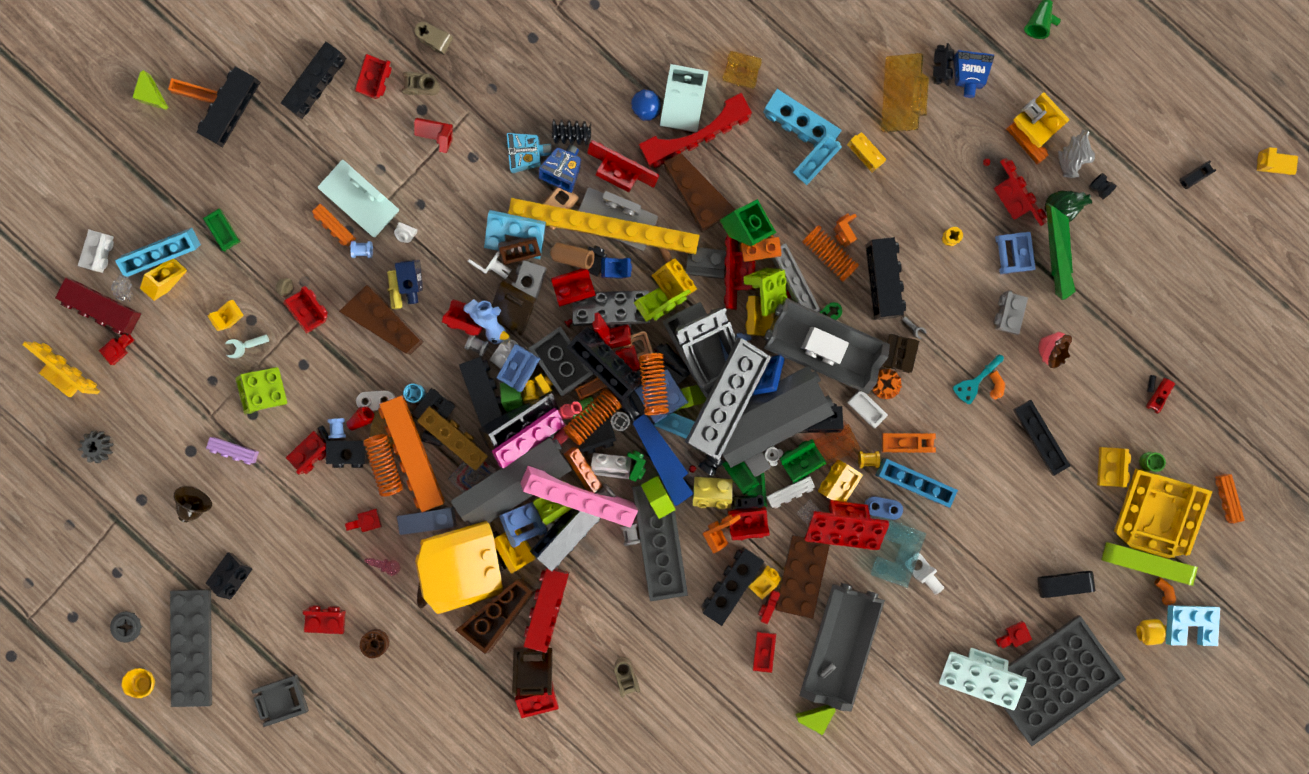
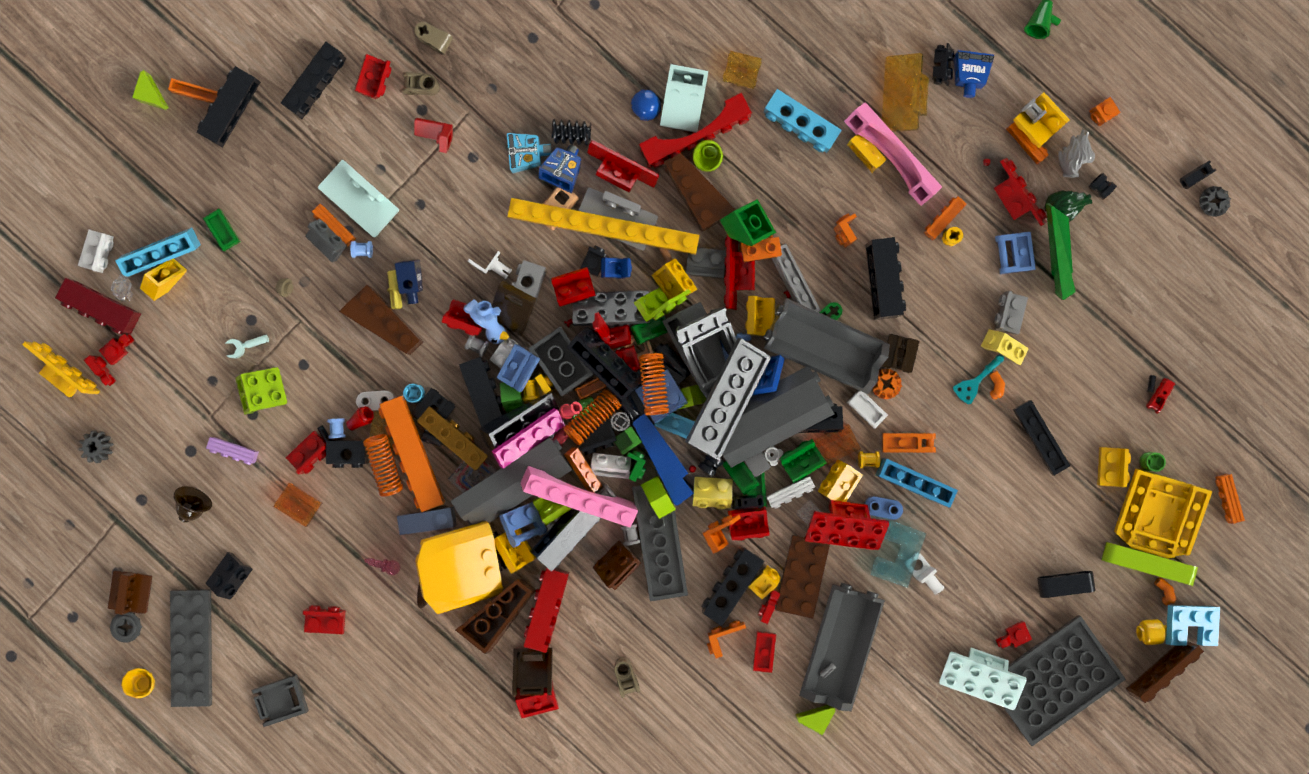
(99, 368): none -> red plate
(129, 592): none -> reddish brown bracket
(225, 316): yellow bracket -> none
(297, 504): none -> clear orange plate
(306, 309): red bracket -> none
(325, 240): none -> dark grey bracket
(366, 520): red plate -> none
(374, 651): reddish brown wheel -> none
(404, 232): white plate -> none
(505, 224): medium azure plate -> none
(511, 244): reddish brown slope -> none
(572, 255): medium nougat brick -> none
(616, 565): none -> reddish brown bracket
(627, 440): none -> bright green panel
(648, 331): none -> green tile
(707, 155): none -> lime piece
(713, 645): none -> orange bracket
(772, 287): lime bracket -> none
(817, 159): medium azure hinge -> none
(824, 345): white brick -> none
(832, 253): orange piece -> none
(871, 127): none -> bright pink arch
(915, 329): light grey hand -> none
(942, 220): none -> orange piece
(1005, 345): none -> light yellow bracket
(1055, 349): hair -> none
(1104, 111): none -> orange bracket
(1163, 671): none -> reddish brown plate
(1211, 208): none -> dark grey gear
(1273, 162): yellow bracket -> none

